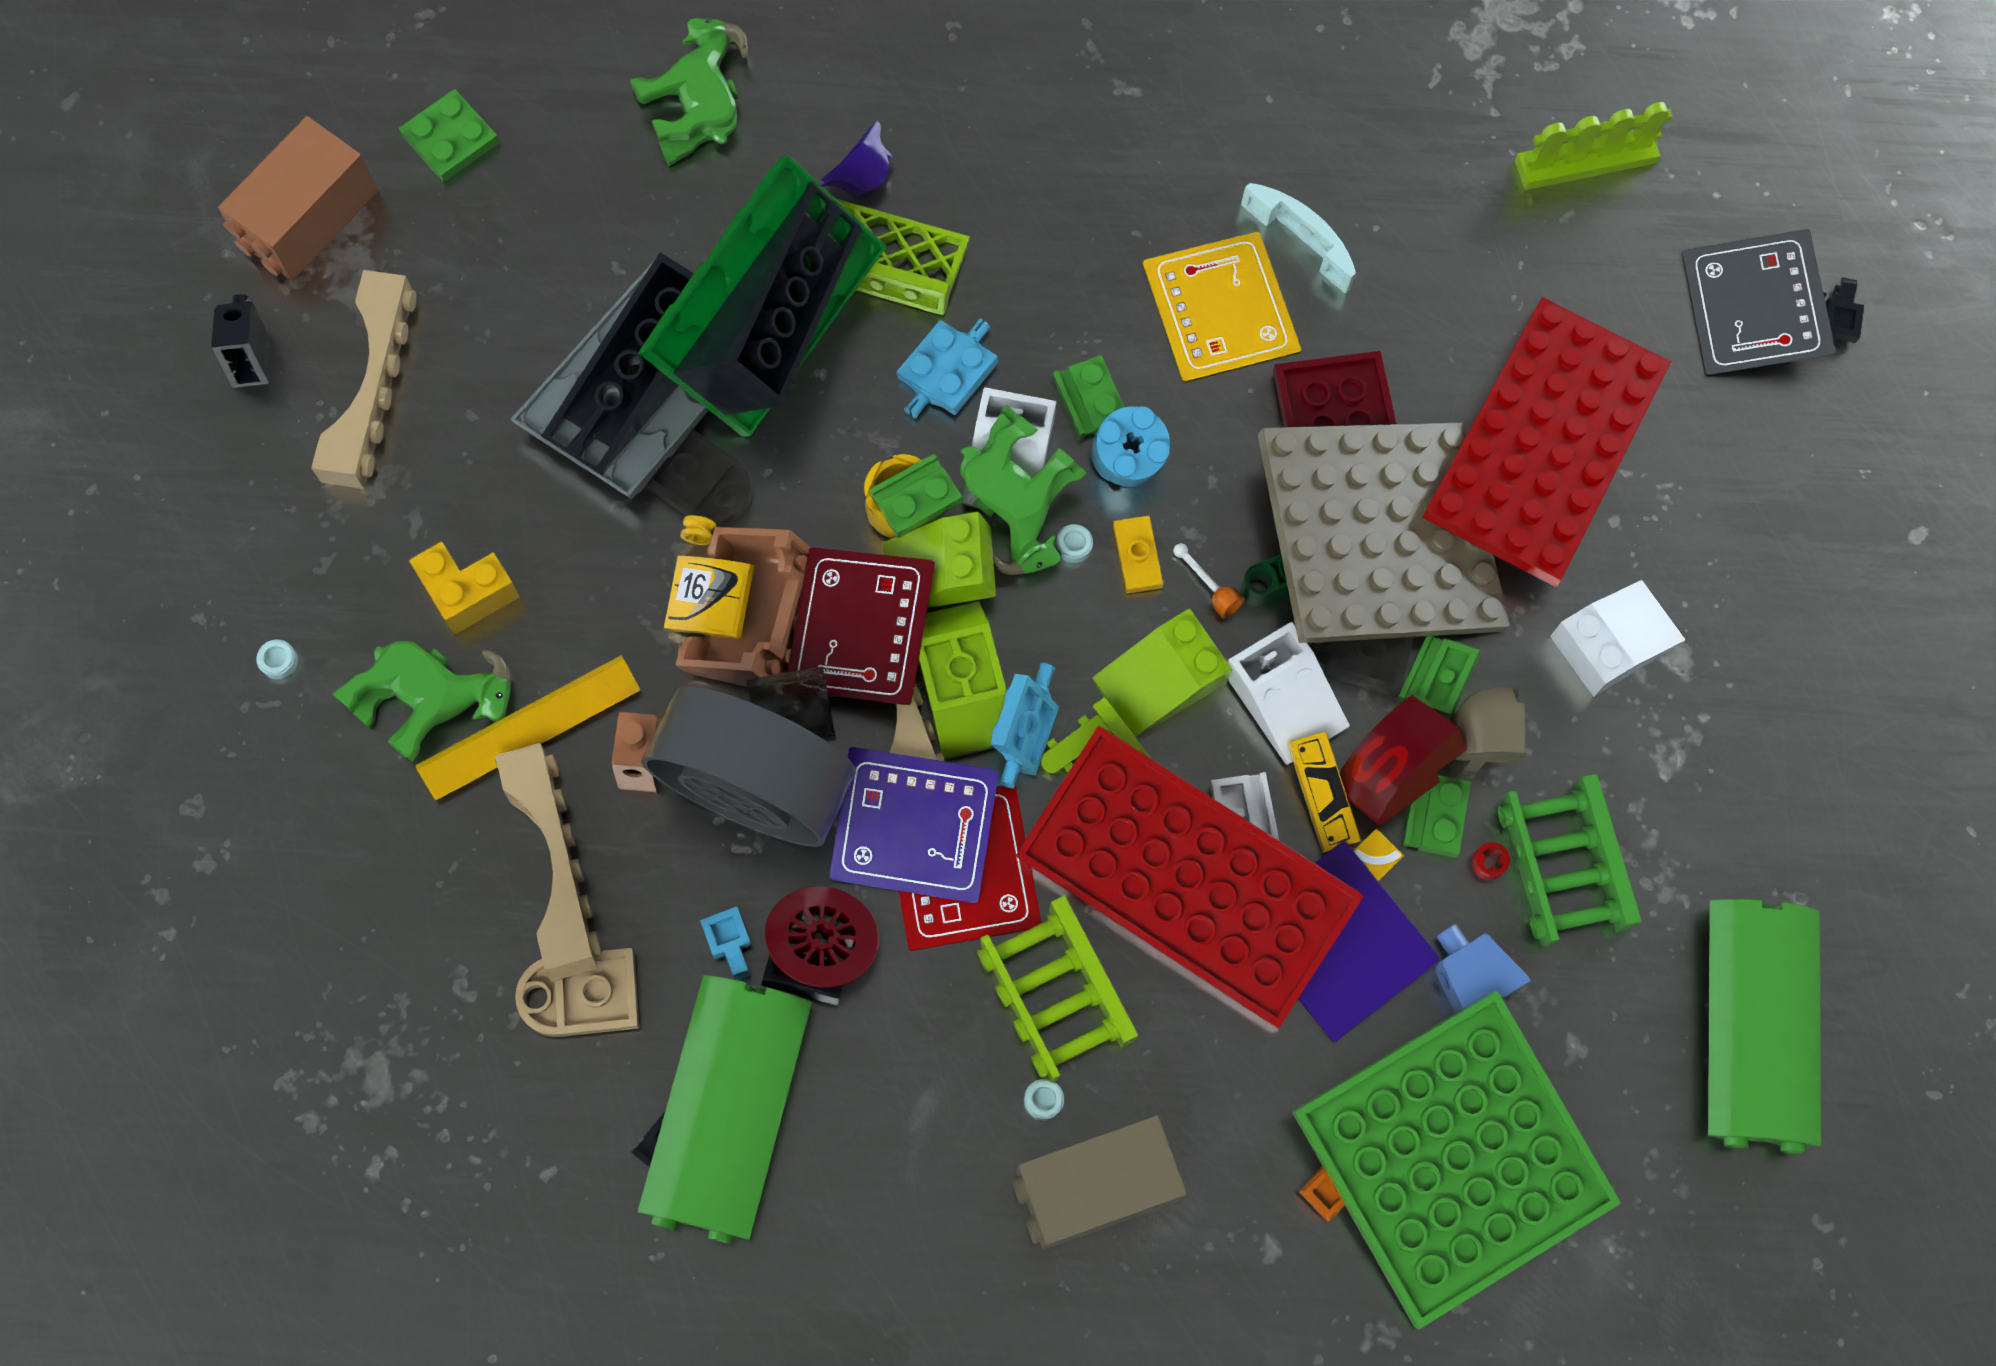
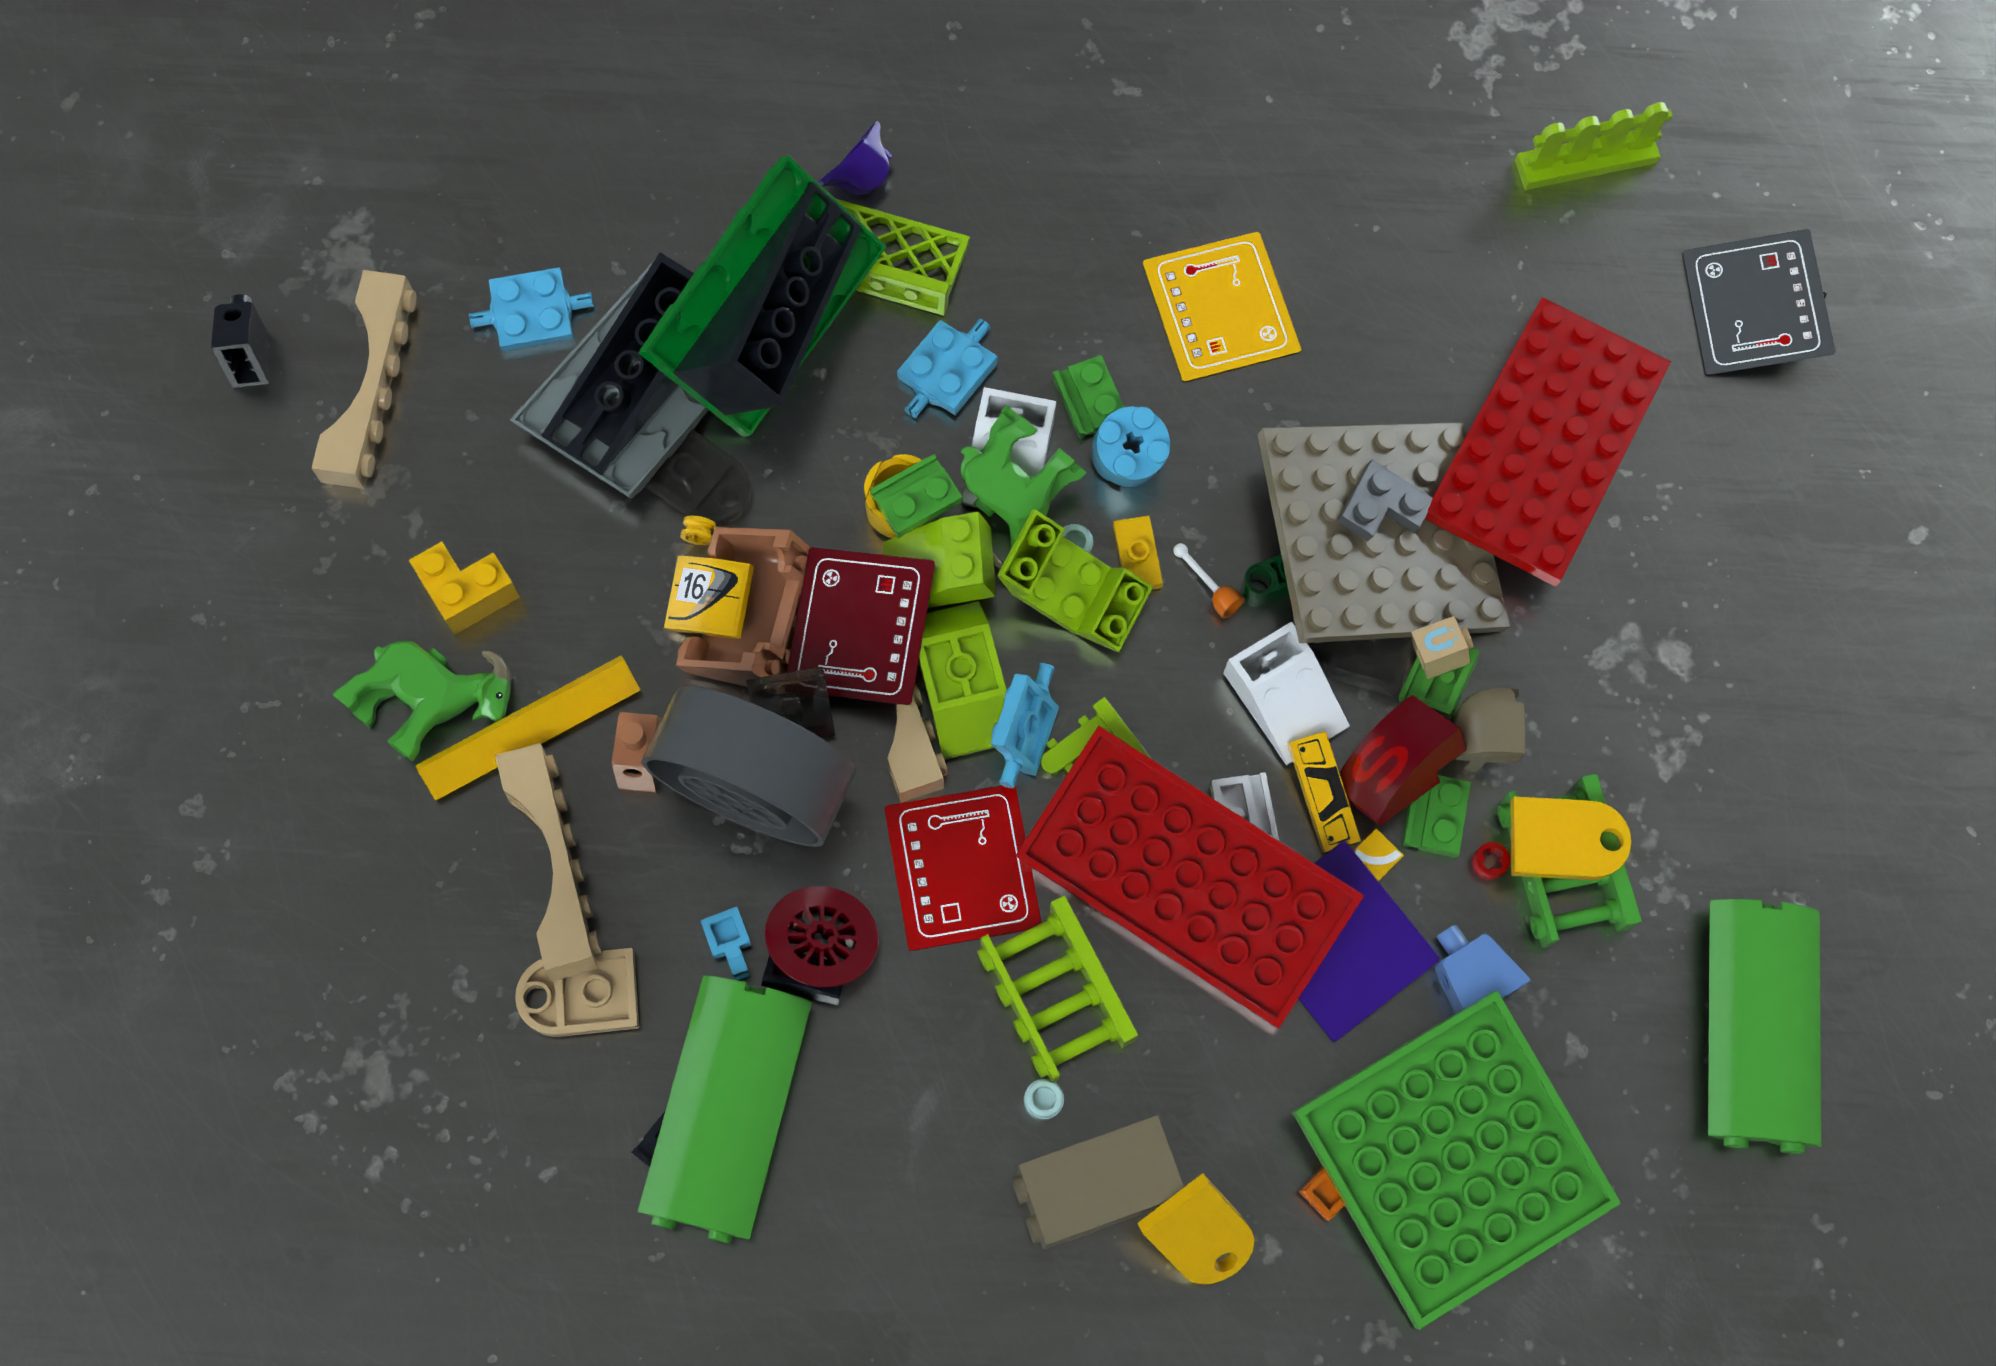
(277, 659): light aqua tile -> none
(298, 199): nougat brick -> none
(449, 135): bright green plate -> none
(531, 309): none -> medium azure plate
(700, 87): bright green animal -> none
(914, 825): dark purple sticker -> none
(1072, 584): none -> lime slope
(1163, 674): lime slope -> none
(1197, 1229): none -> yellow tile
(1268, 204): light aqua slope -> none
(1334, 391): dark red plate -> none
(1382, 494): none -> plate
(1442, 646): none -> tan brick
(1564, 838): none -> yellow tile
(1616, 637): white slope -> none
(1843, 313): black plate -> none

